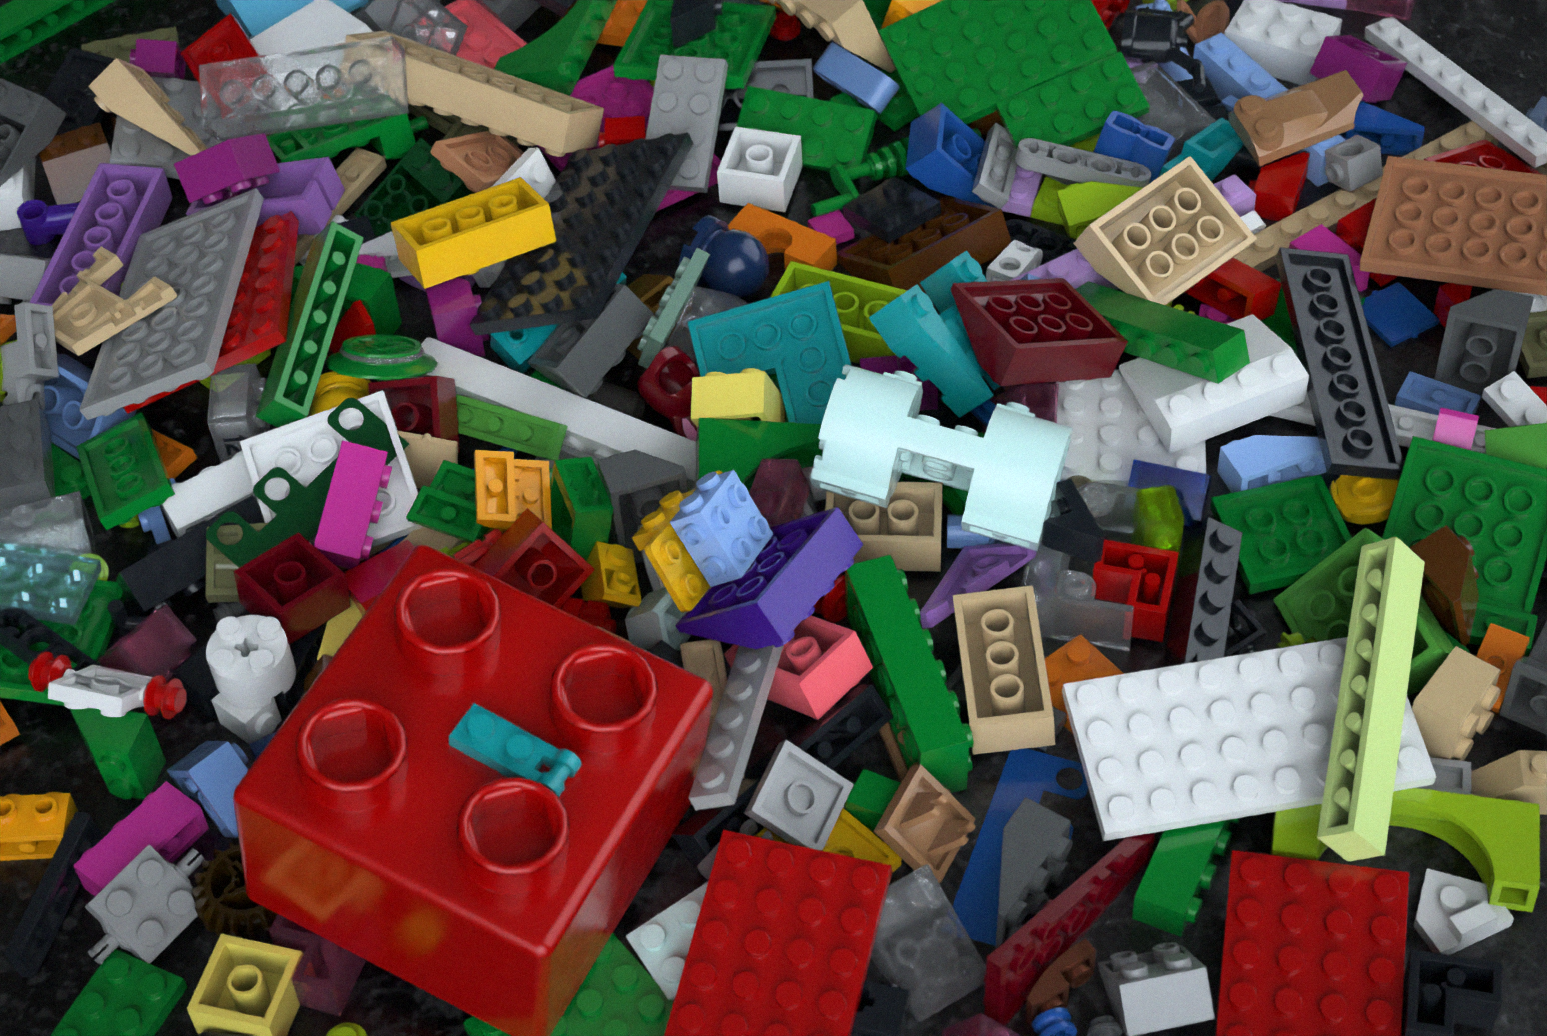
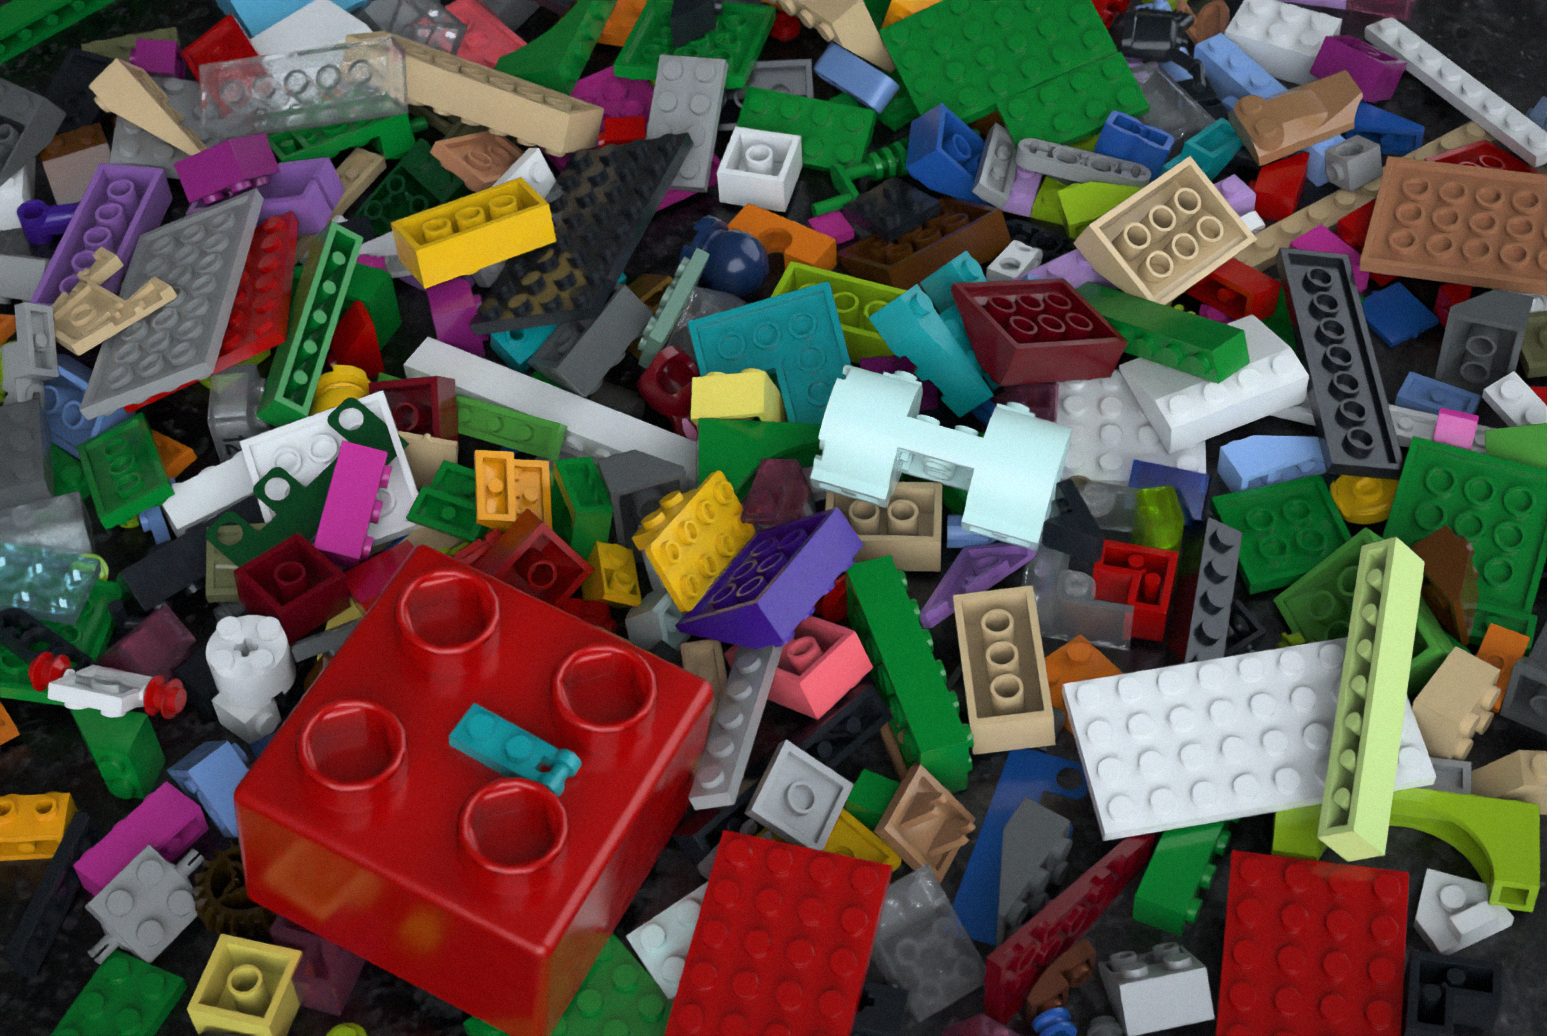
(324, 642): none -> dark grey plate
(381, 358): green piece -> none
(721, 527): light blue brick -> none

